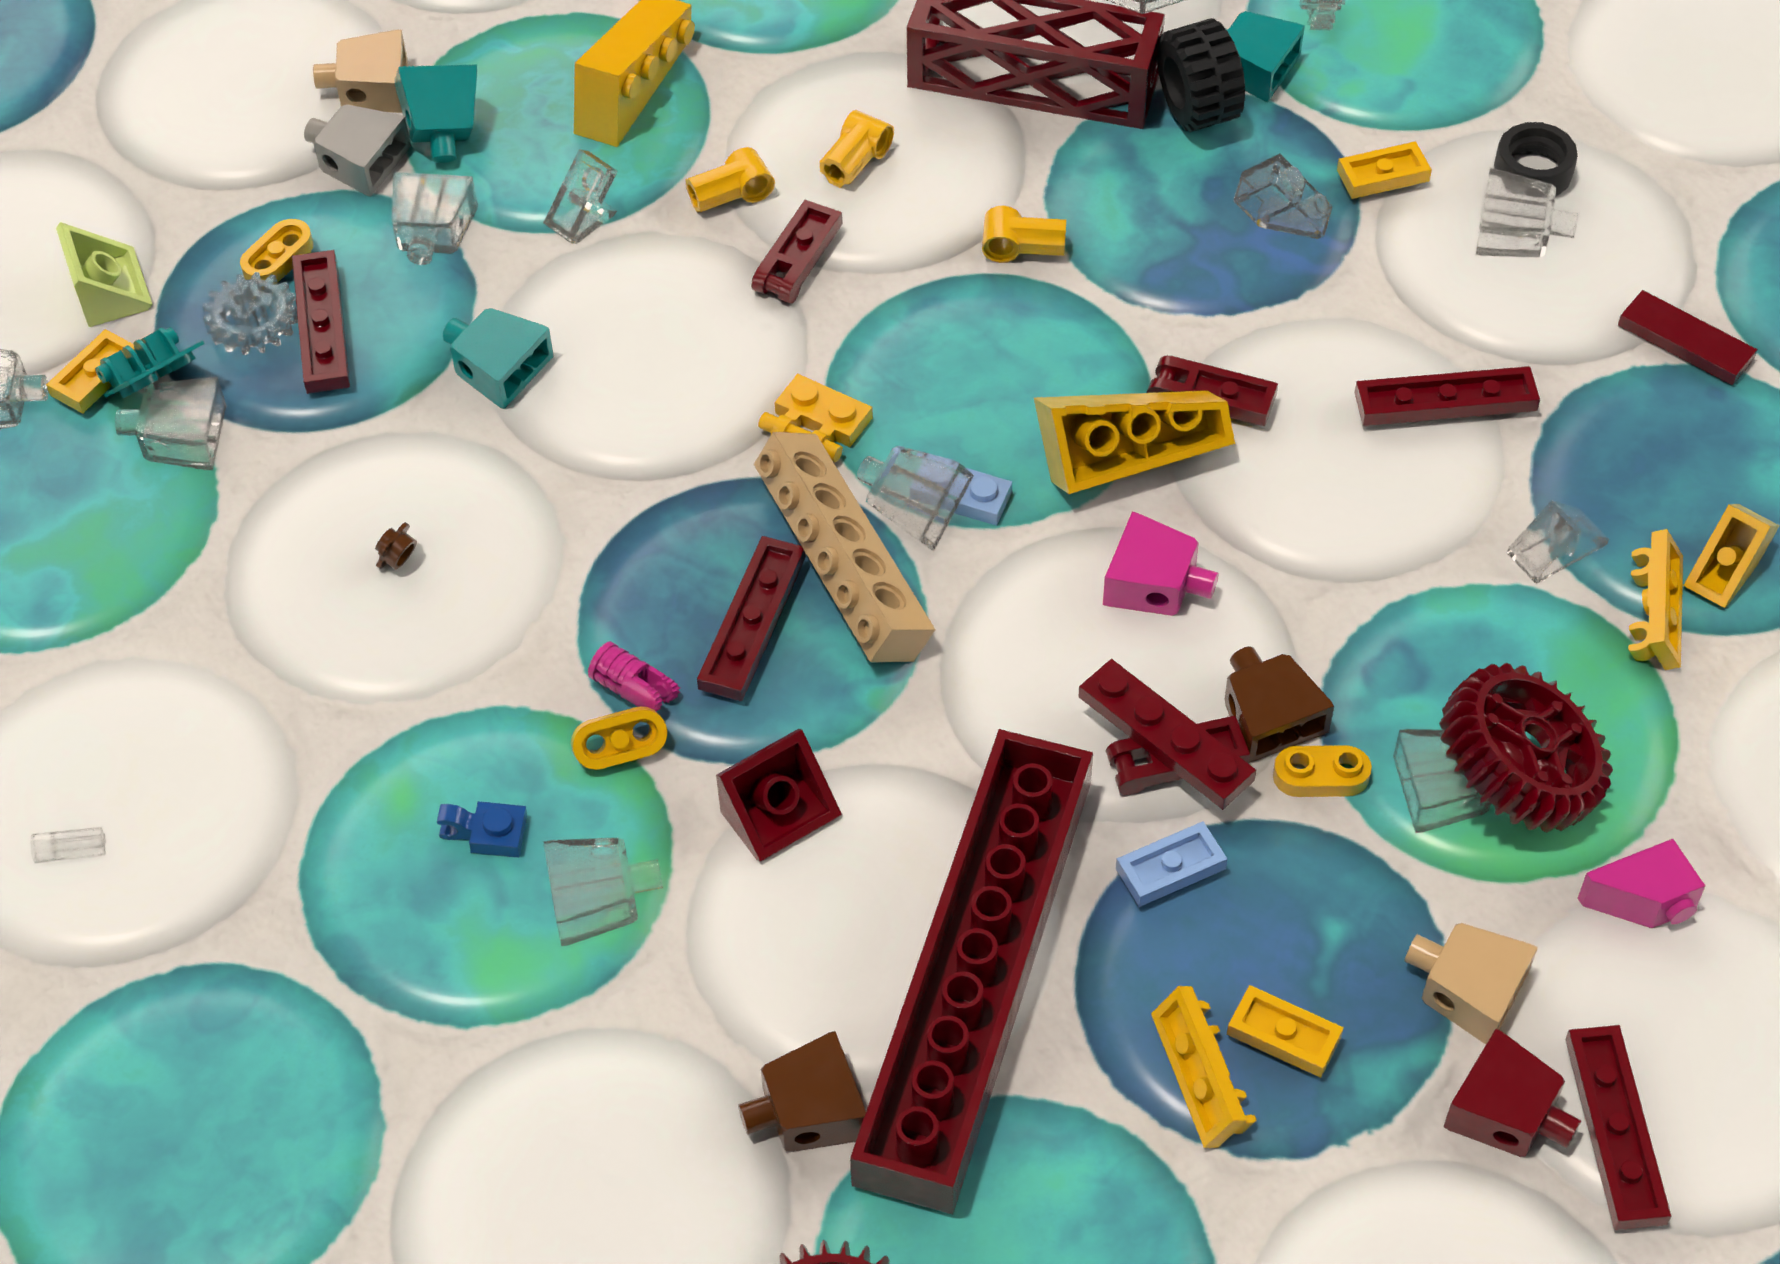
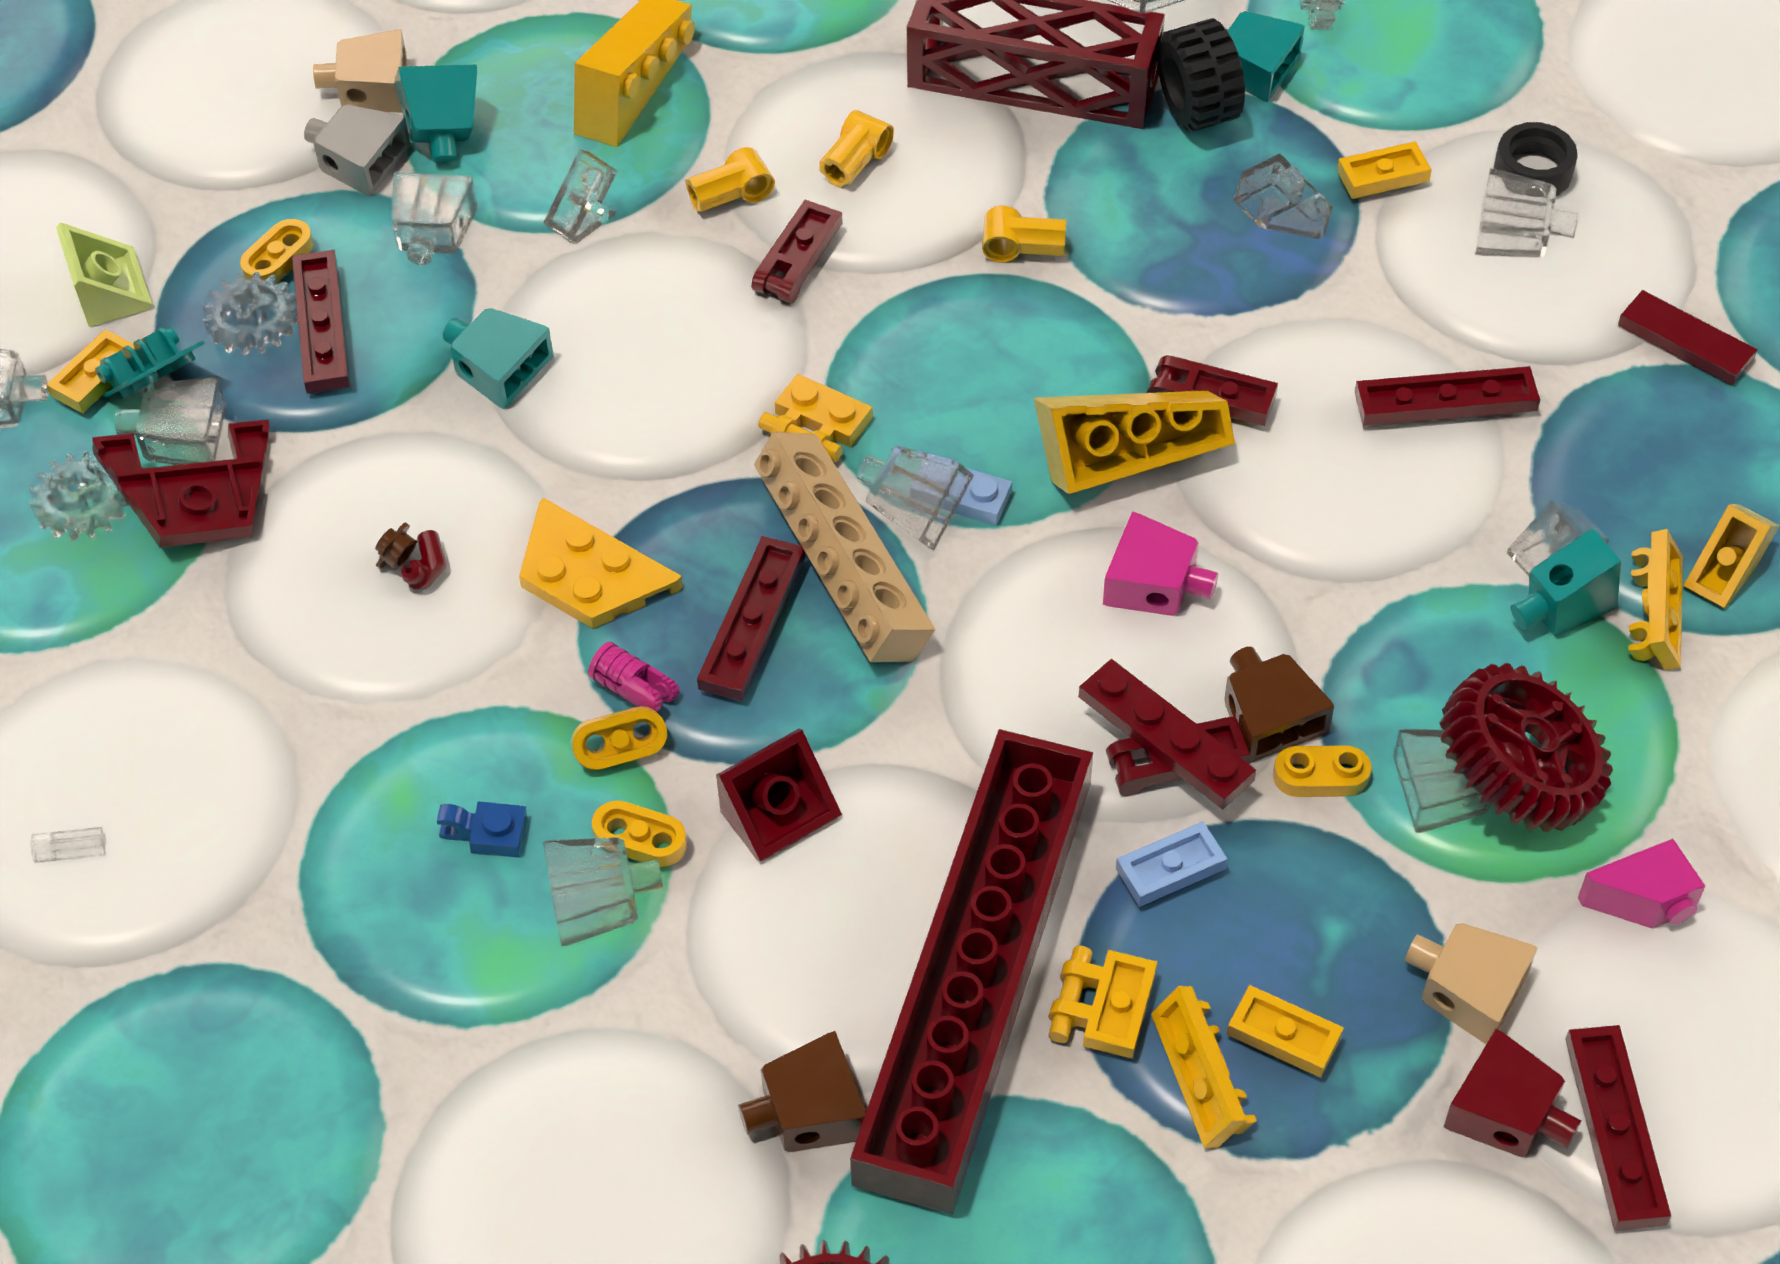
(79, 496): none -> clear gear
(193, 499): none -> dark red wing
(430, 565): none -> dark red arm
(588, 569): none -> yellow wing
(642, 831): none -> yellow plate
(1118, 1005): none -> yellow plate
(1571, 586): none -> teal torso

